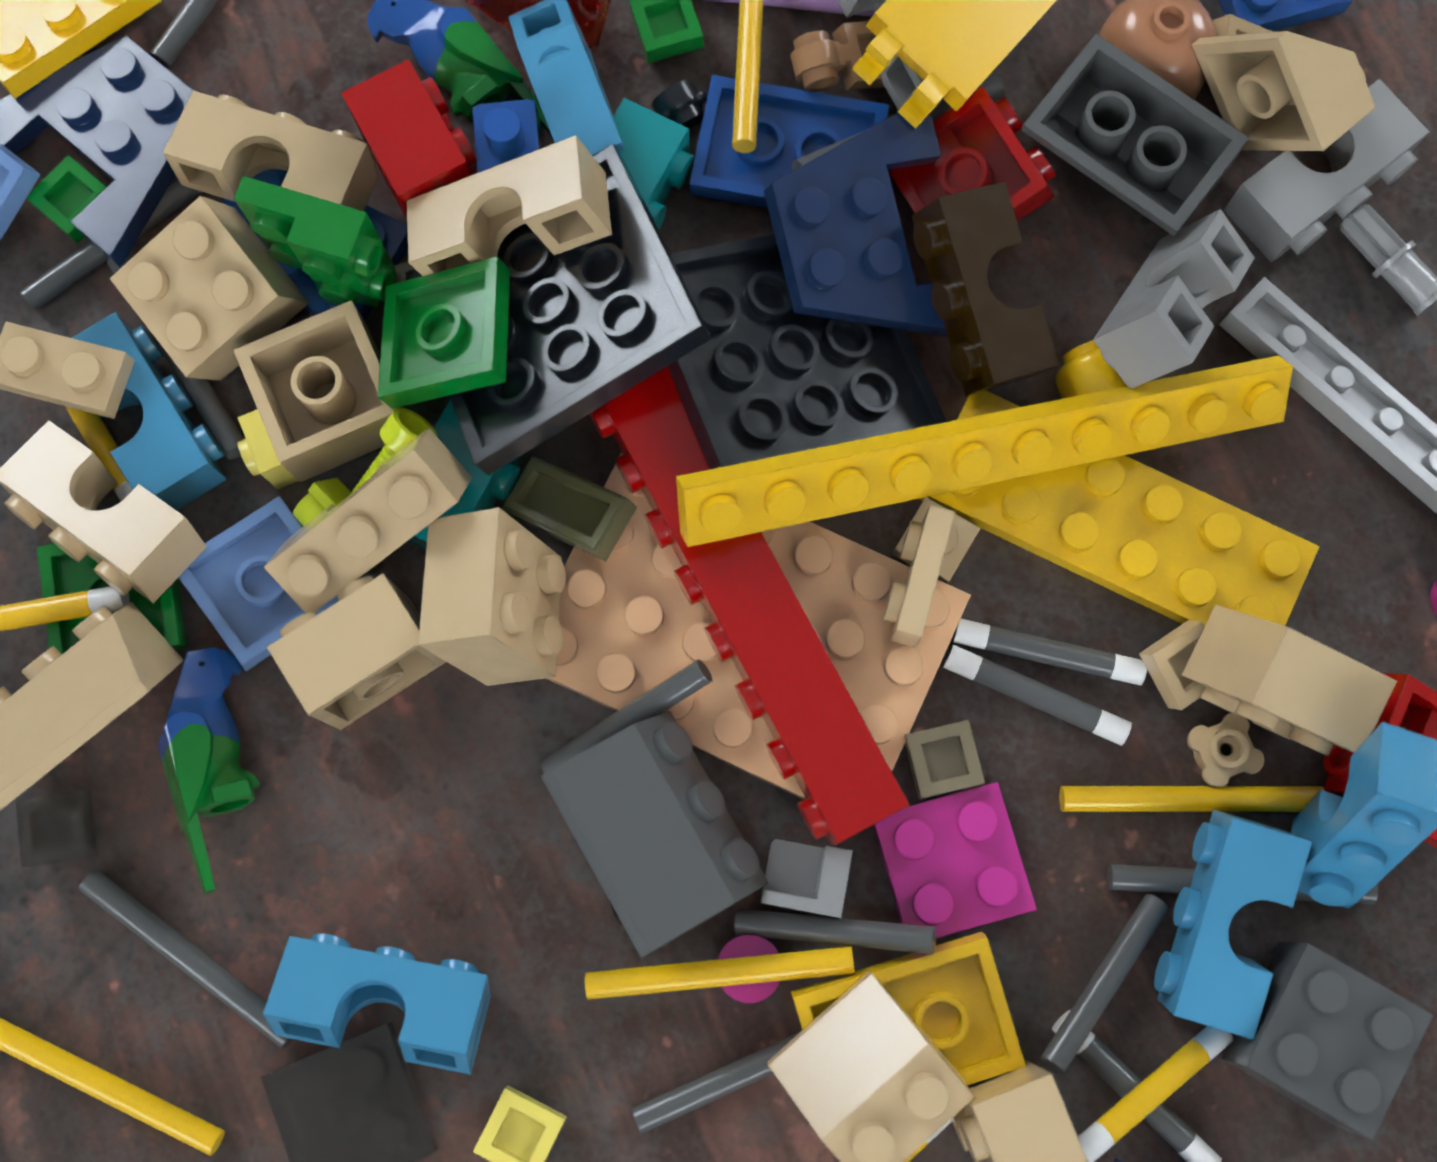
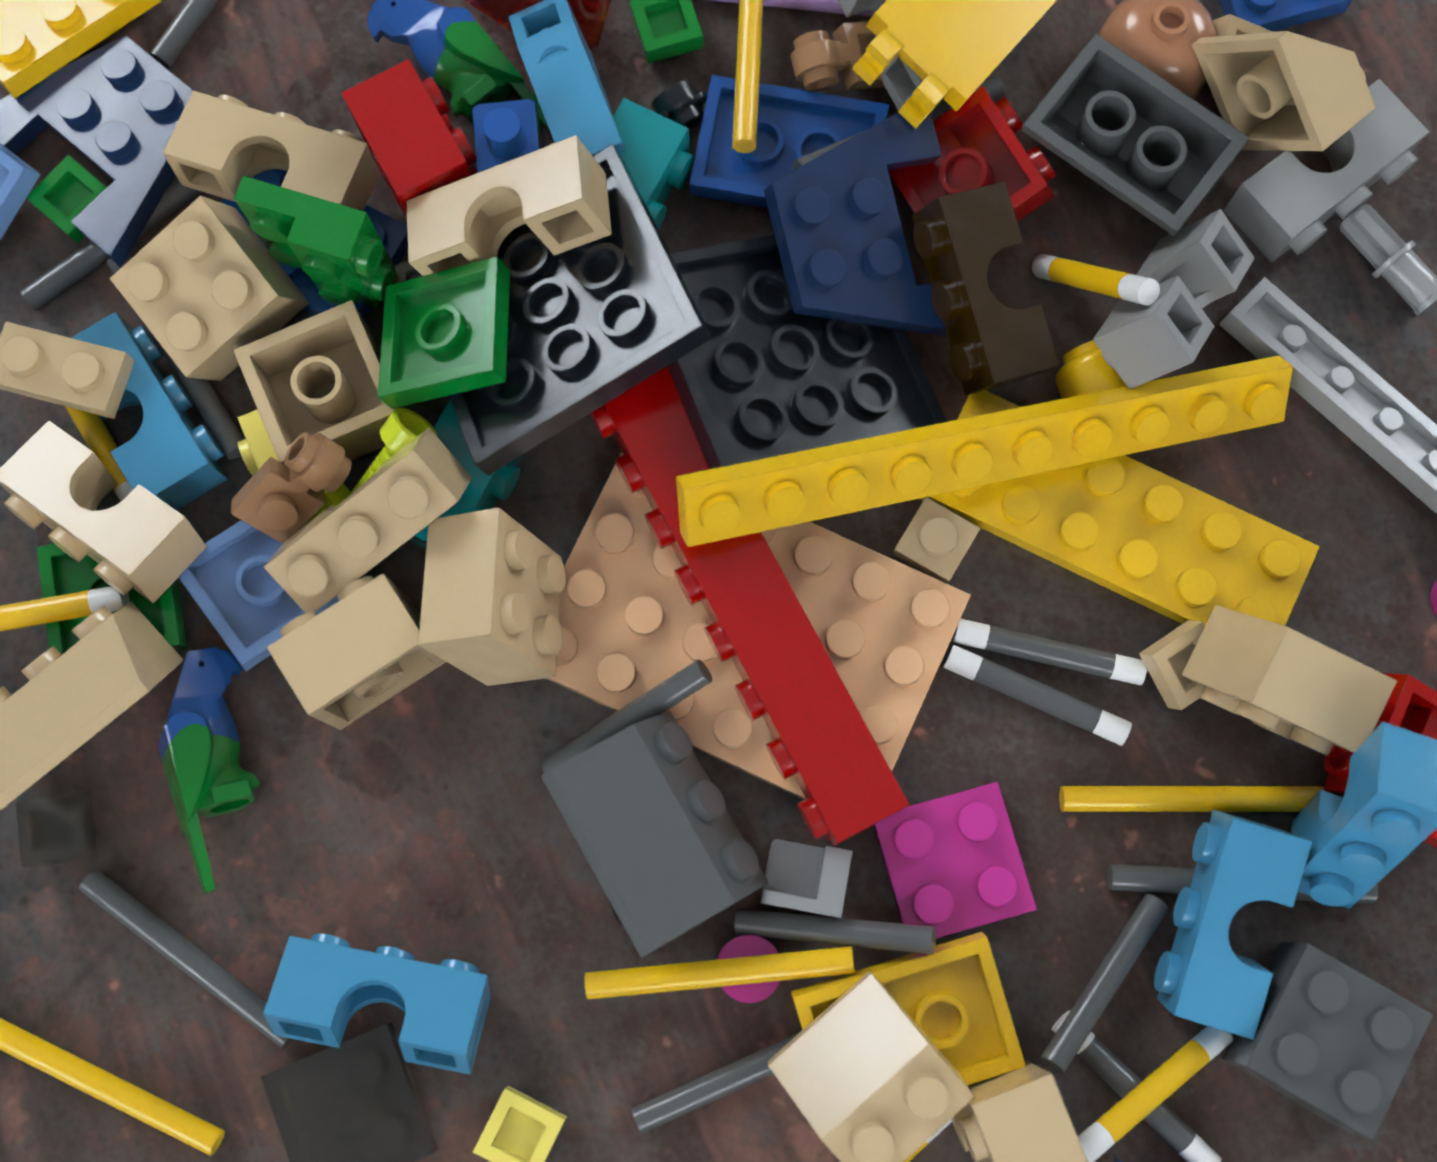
(288, 495): none -> medium nougat plate
(569, 508): olive tile -> none
(925, 548): tan plate -> none
(943, 759): dark tan plate -> none
(1097, 279): none -> bar
(1214, 765): tan plate -> none

